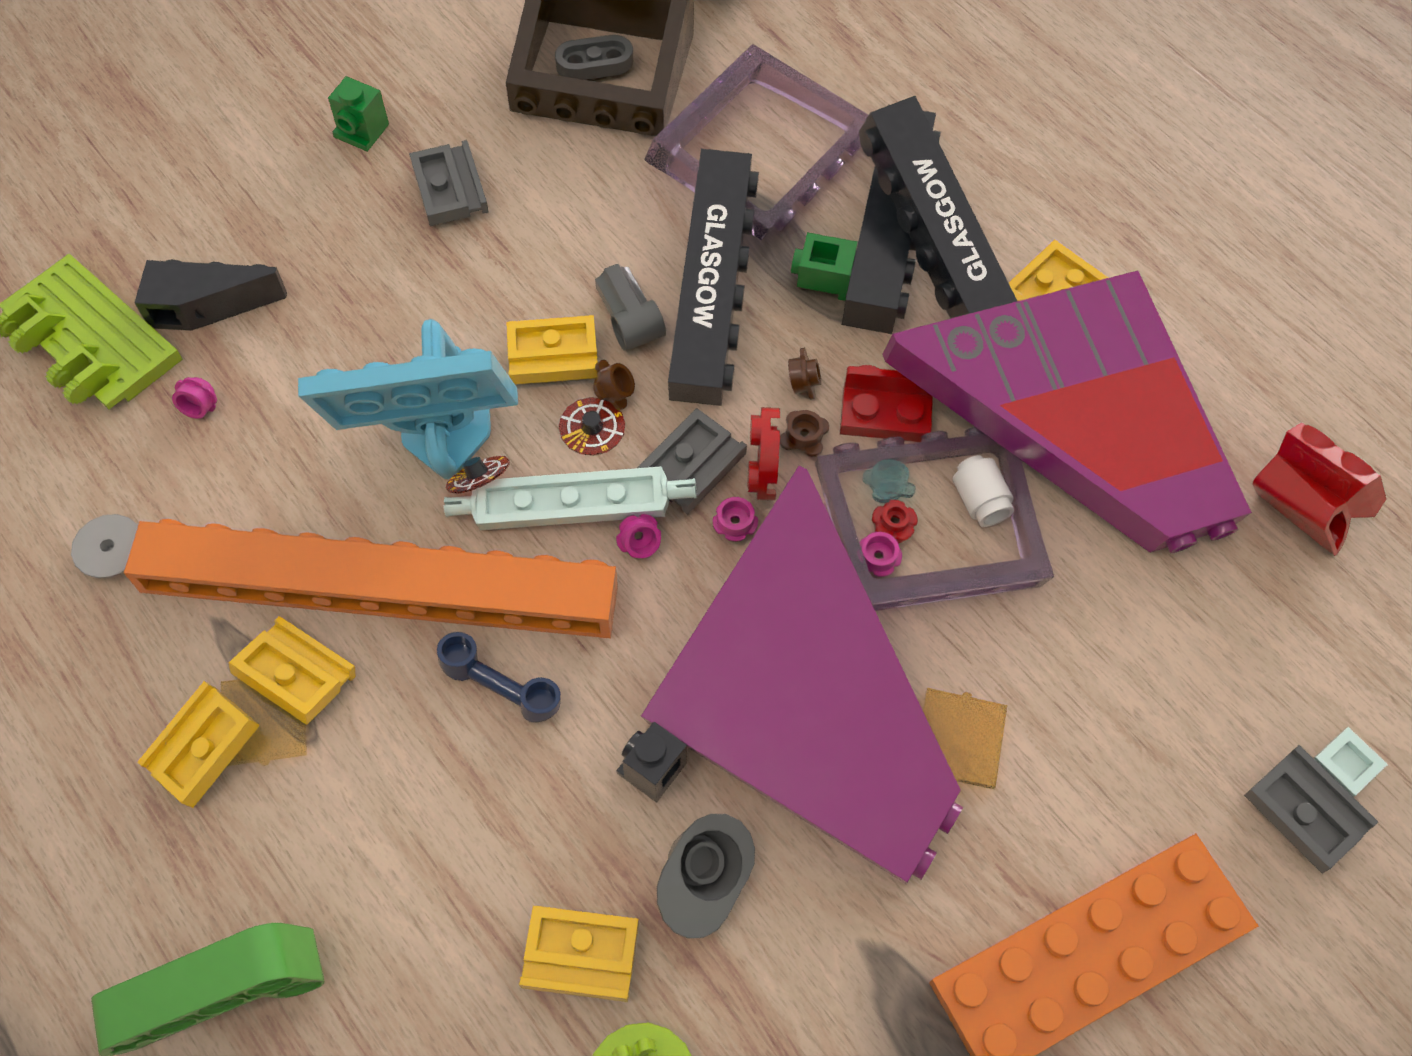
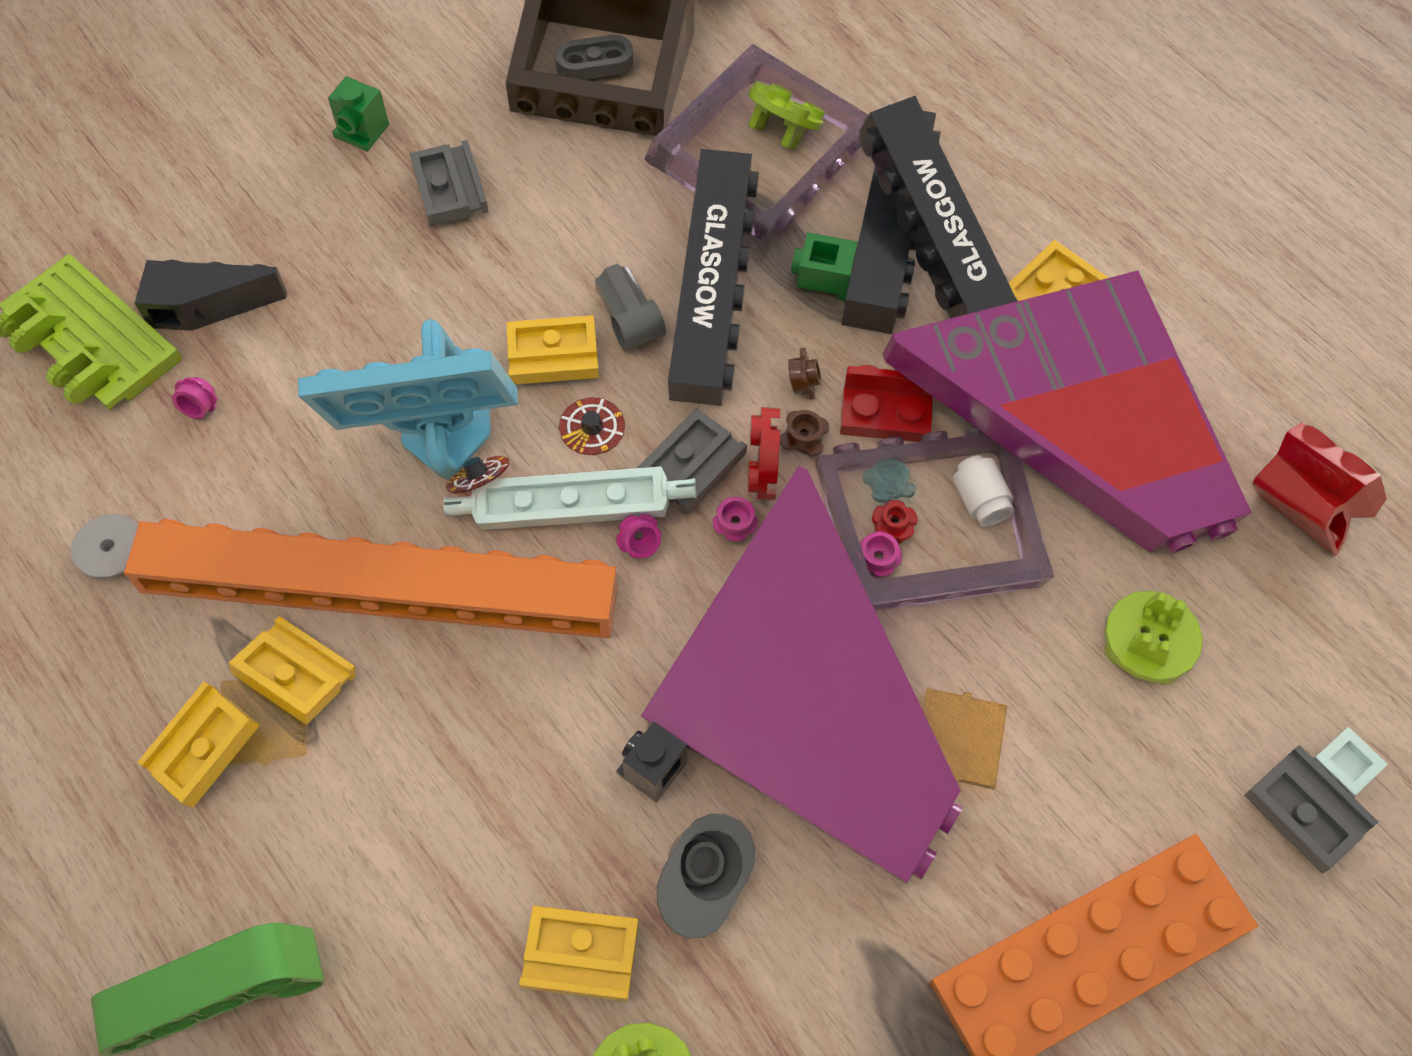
(459, 660): dark blue bar -> none
(613, 383): reddish brown plate -> none
(778, 101): none -> lime plate
(1144, 653): none -> lime plate

